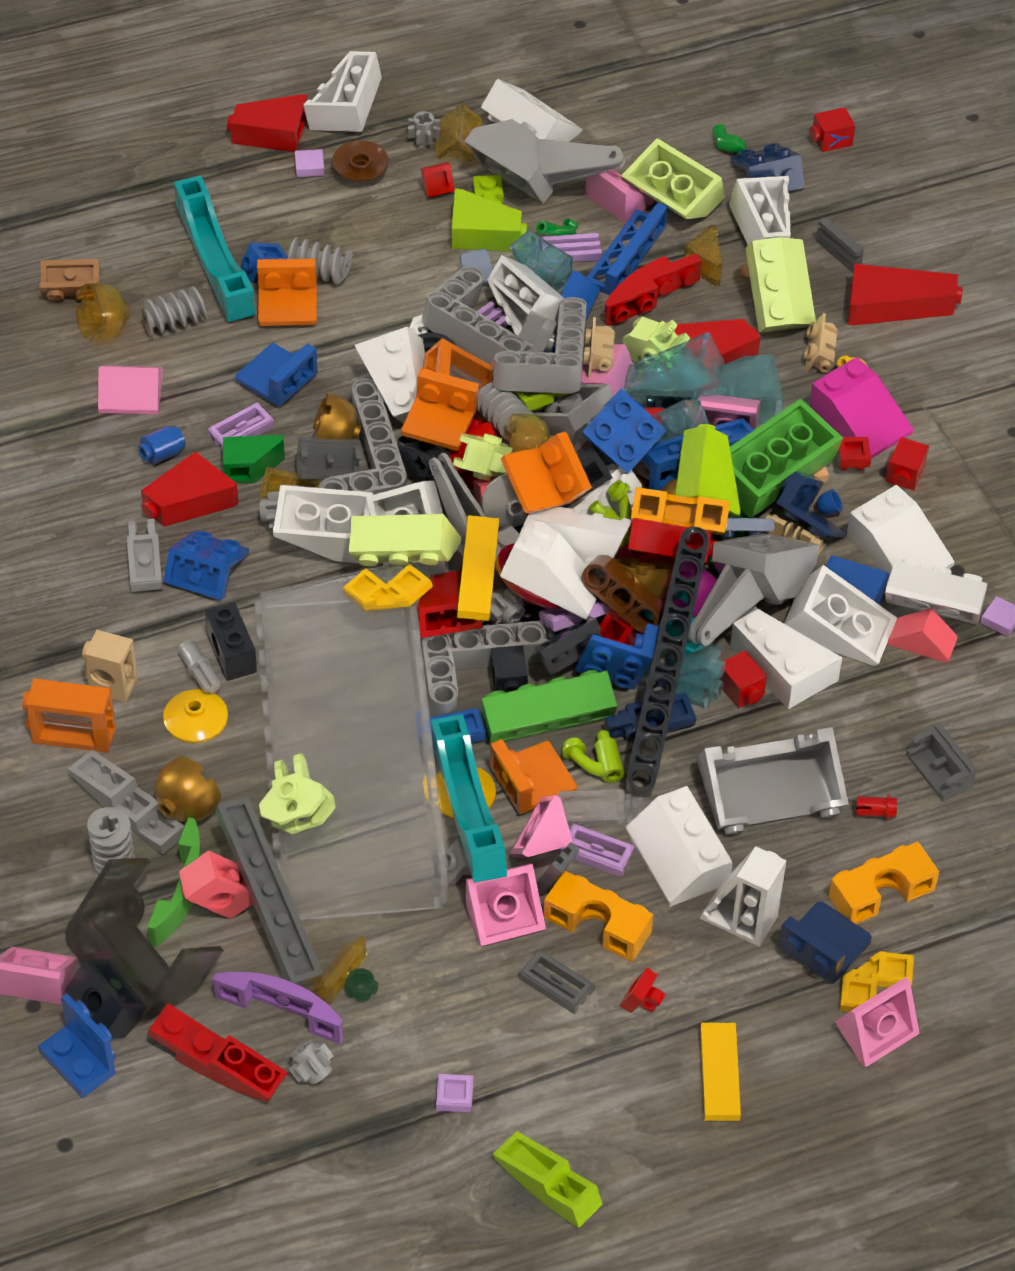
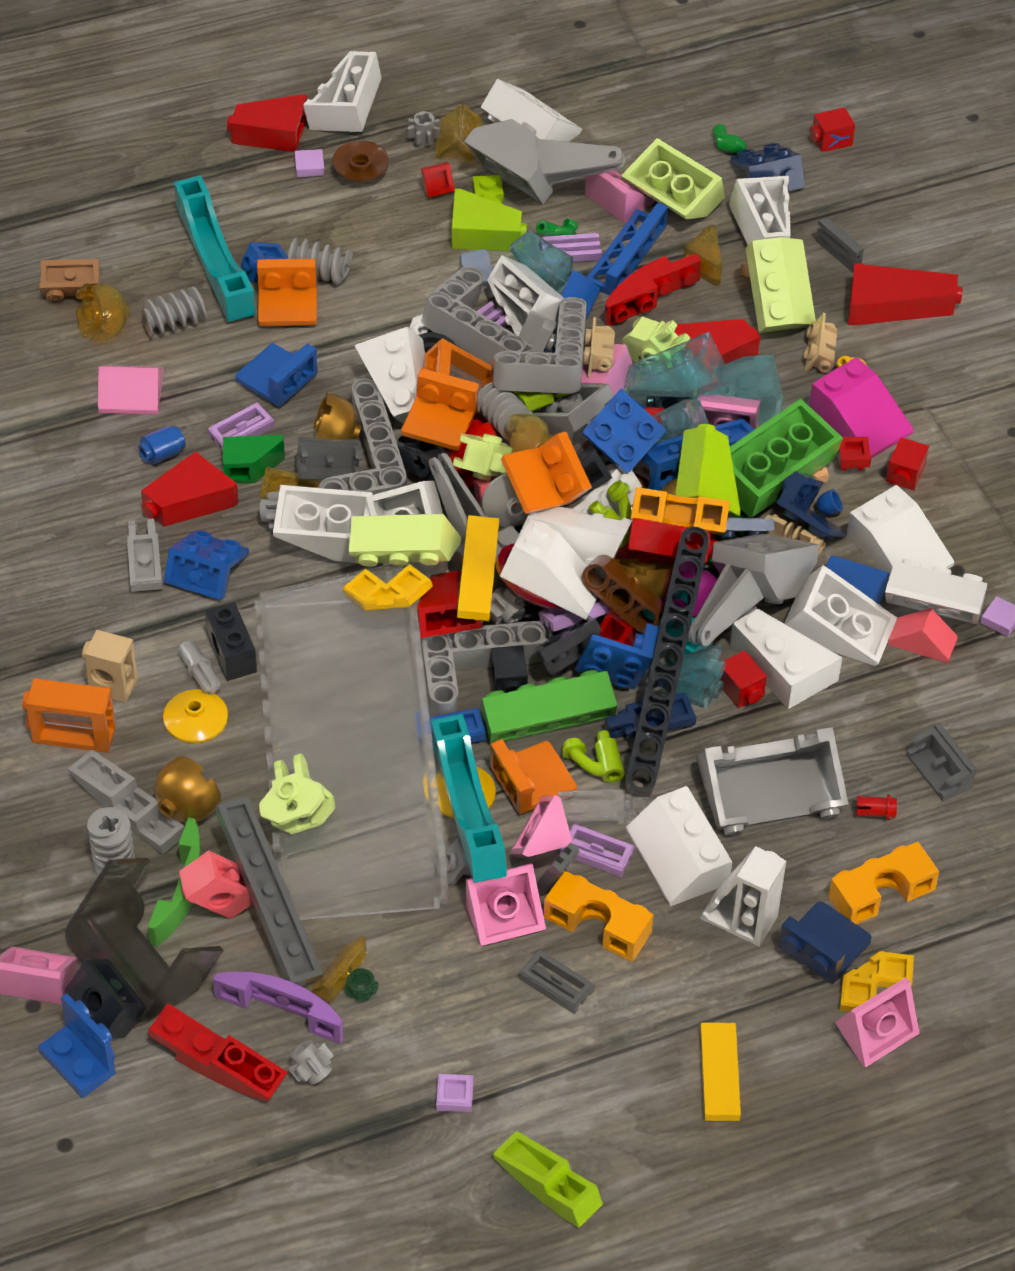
(643, 993): red tile -> none

